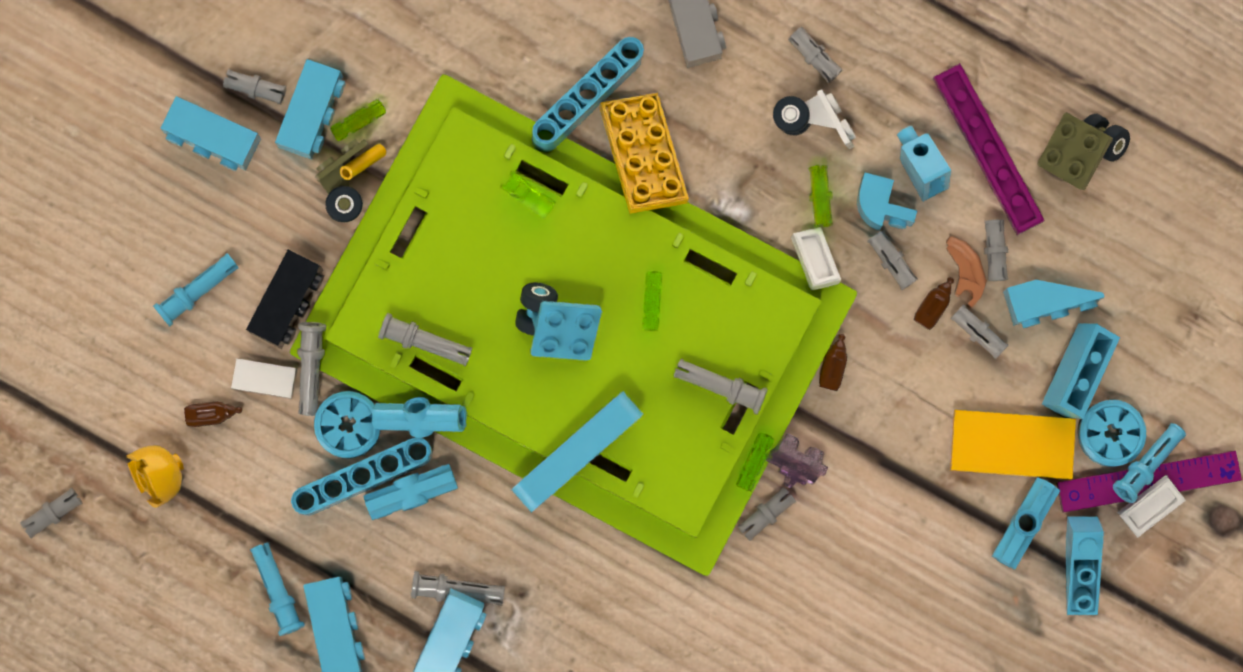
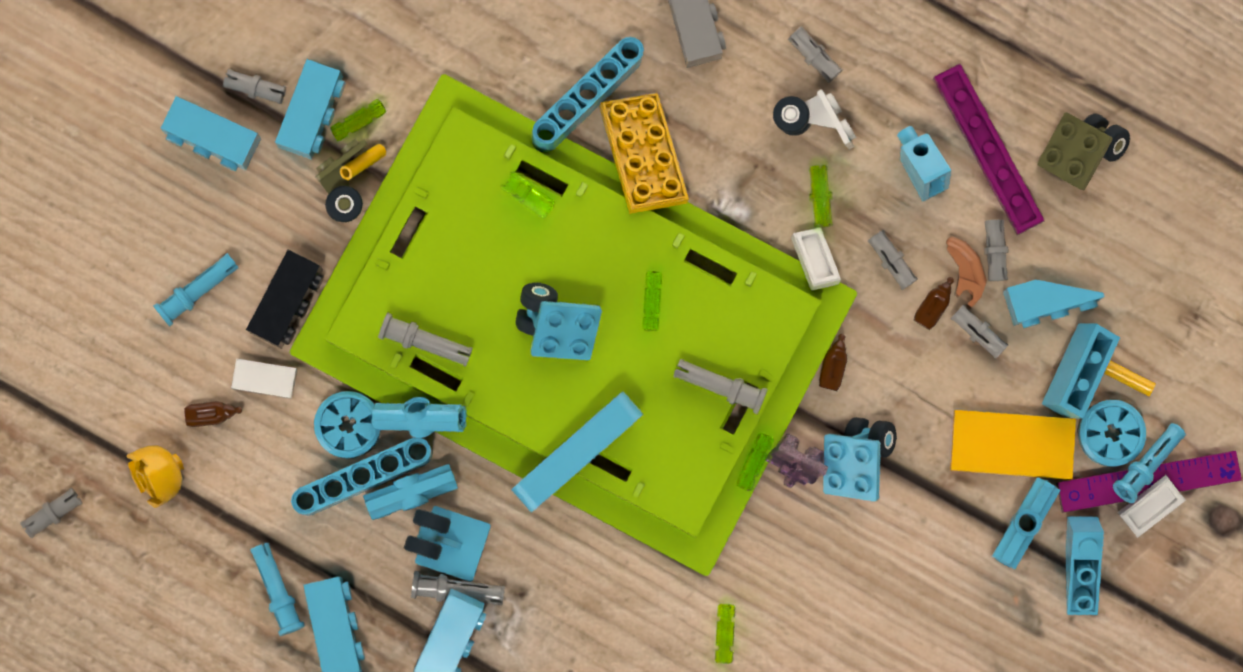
(310, 355): light grey pin -> none
(448, 542): none -> medium azure plate
(725, 633): none -> clear neon green axle
(766, 513): light grey pin -> none
(855, 458): none -> medium azure plate
(874, 205): medium azure brick -> none
(1129, 378): none -> yellow piece

